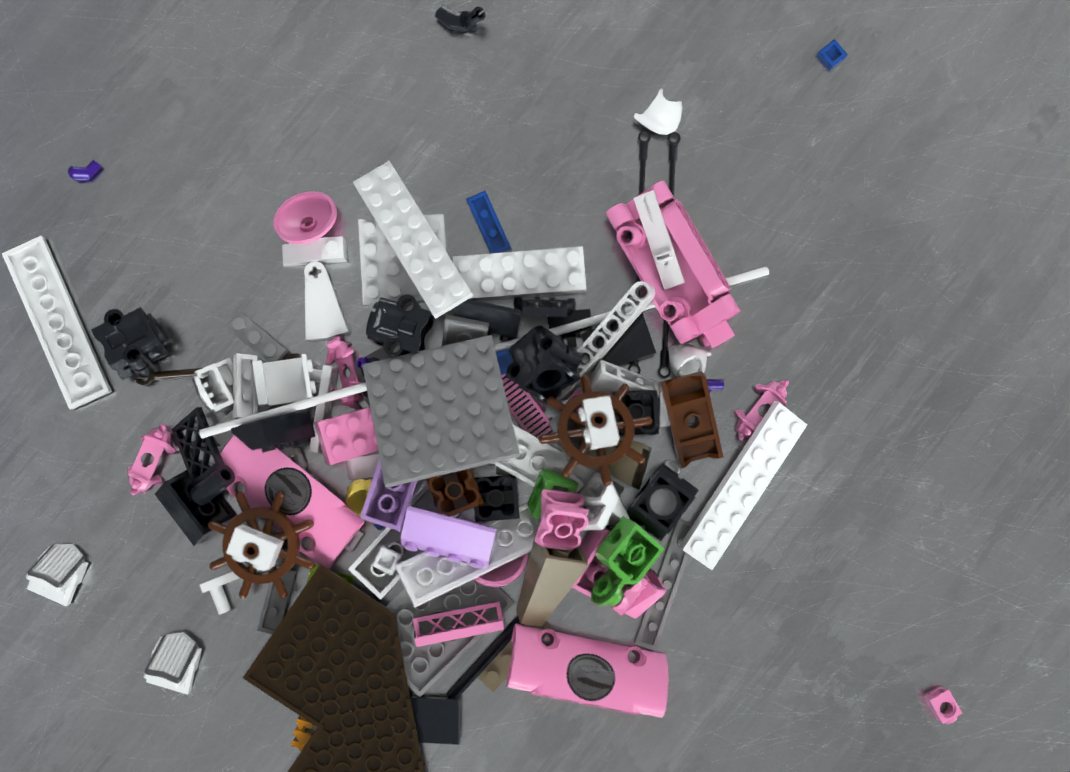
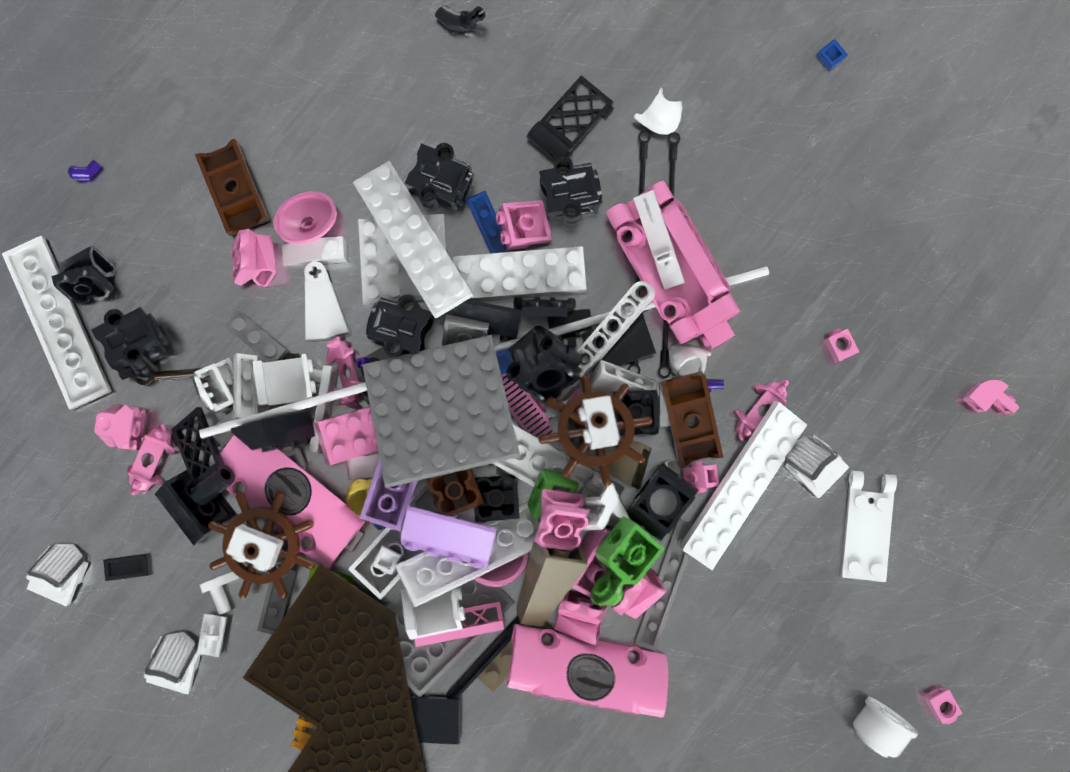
(85, 276): none -> black piece
(121, 426): none -> bright pink piece
(127, 567): none -> black tile
(212, 635): none -> white hips
(238, 208): none -> reddish brown piece
(253, 258): none -> bright pink piece
(434, 616): none -> white panel
(444, 179): none -> black piece
(523, 224): none -> bright pink plate
(550, 139): none -> black piece
(570, 191): none -> black piece
(580, 617): none -> bright pink piece
(702, 476): none -> bright pink brick
(815, 464): none -> white piece
(836, 353): none -> bright pink brick
(867, 529): none -> white hinge
(883, 729): none -> white wheel
(986, 393): none -> bright pink brick

